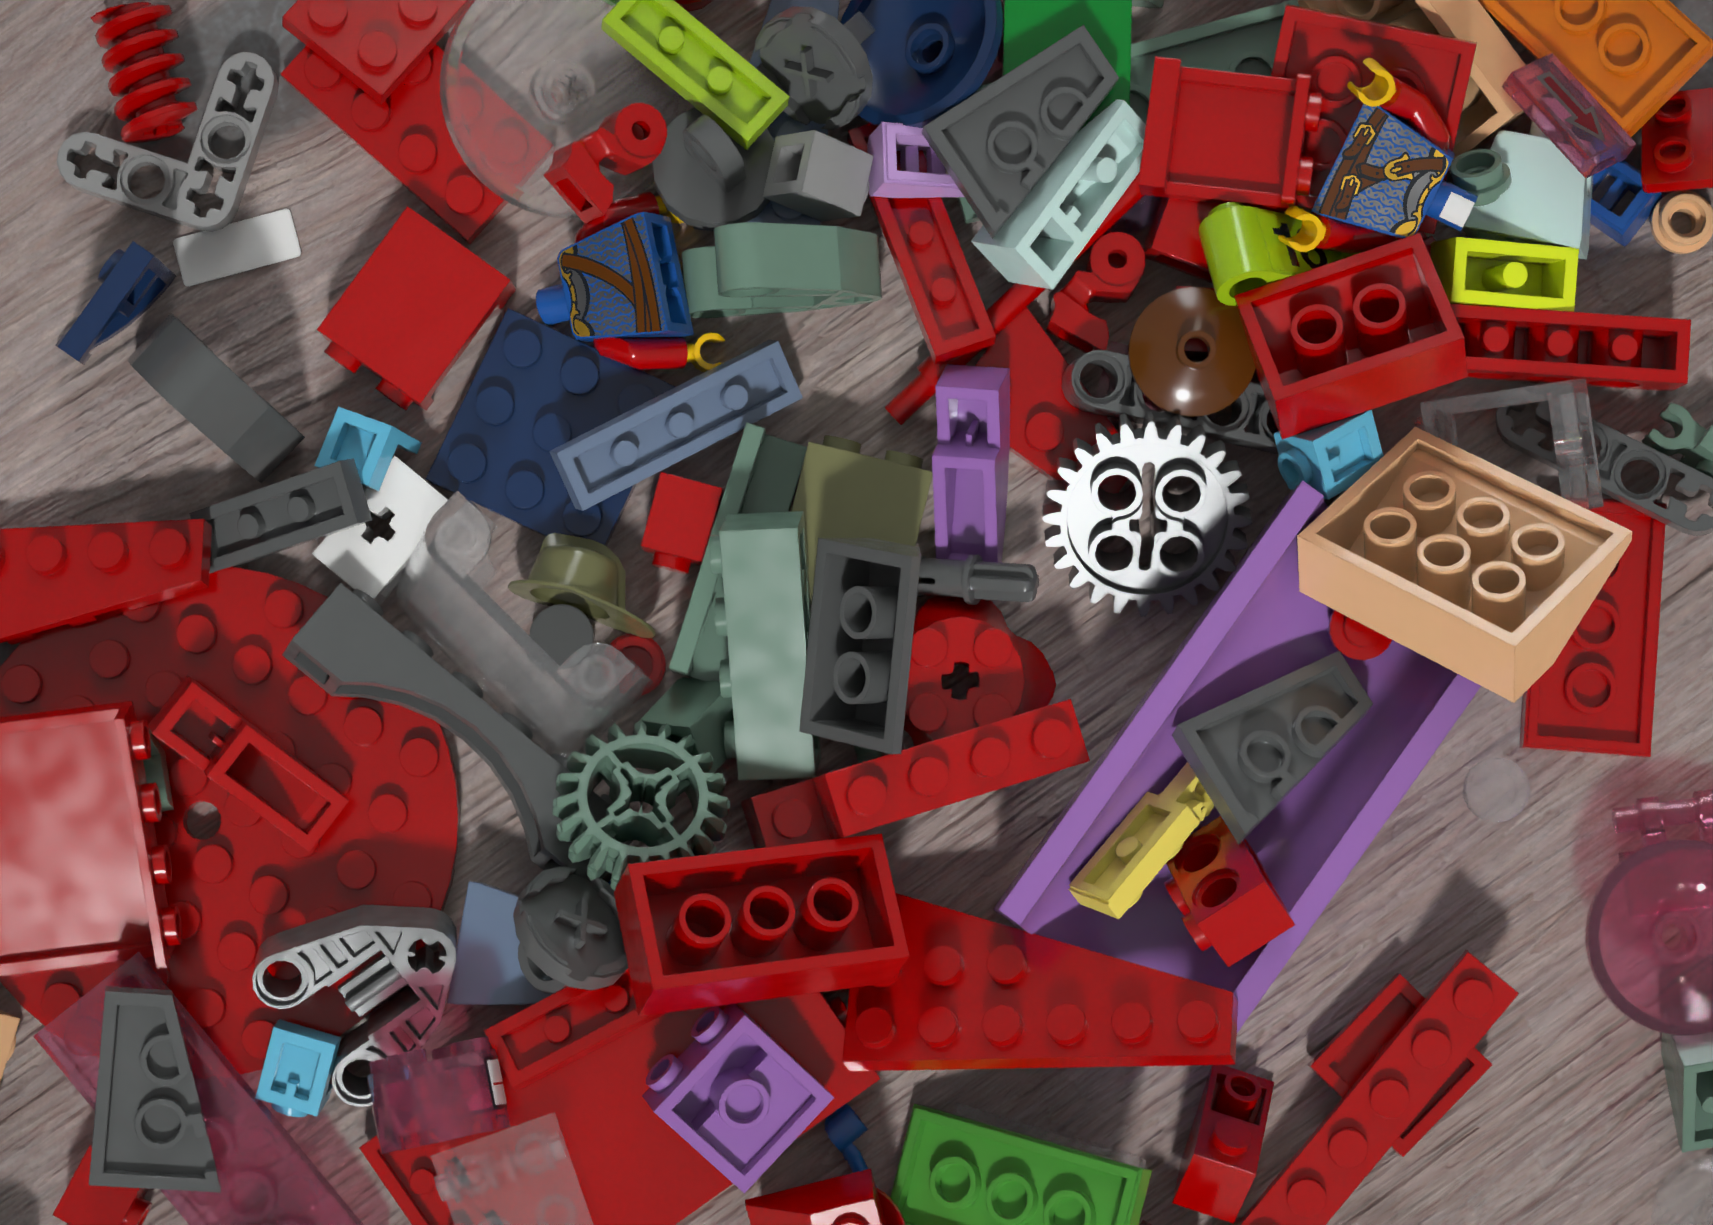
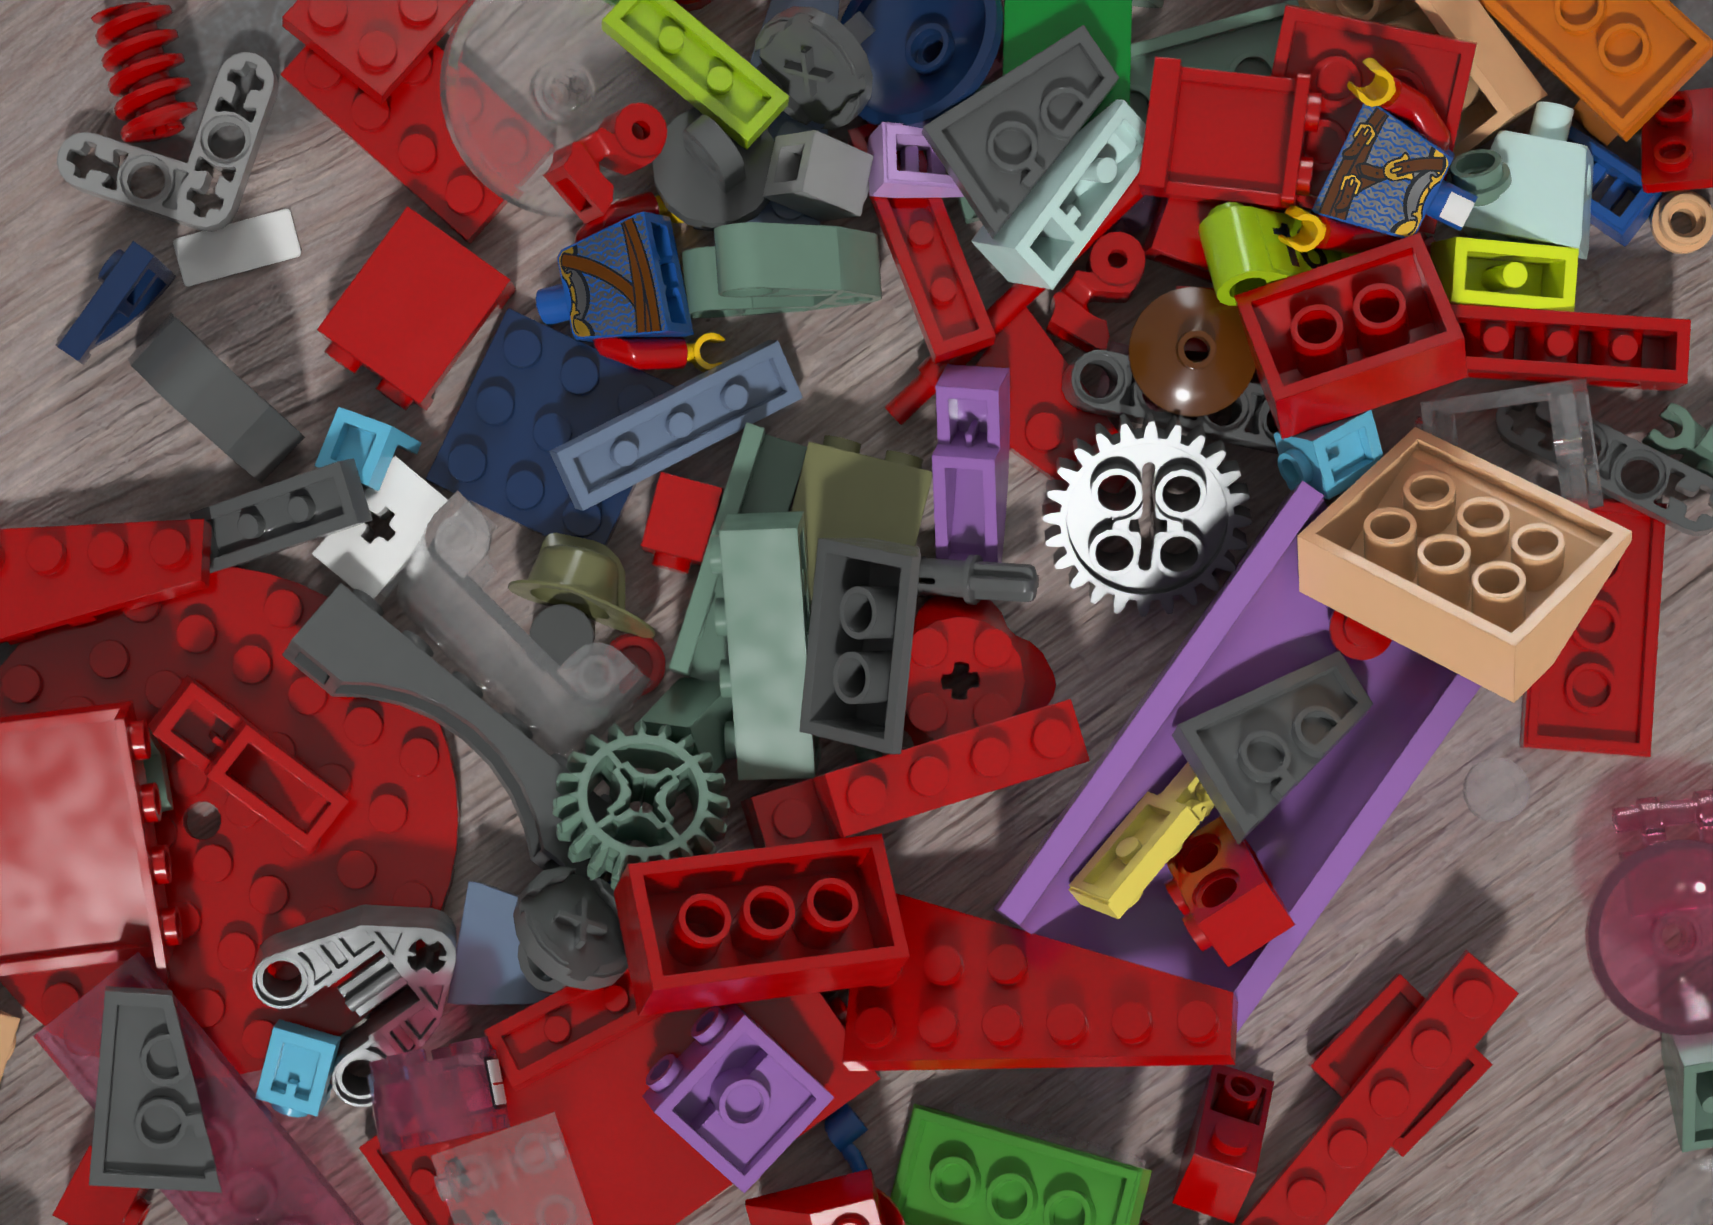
(1568, 115): clear pink tile -> none

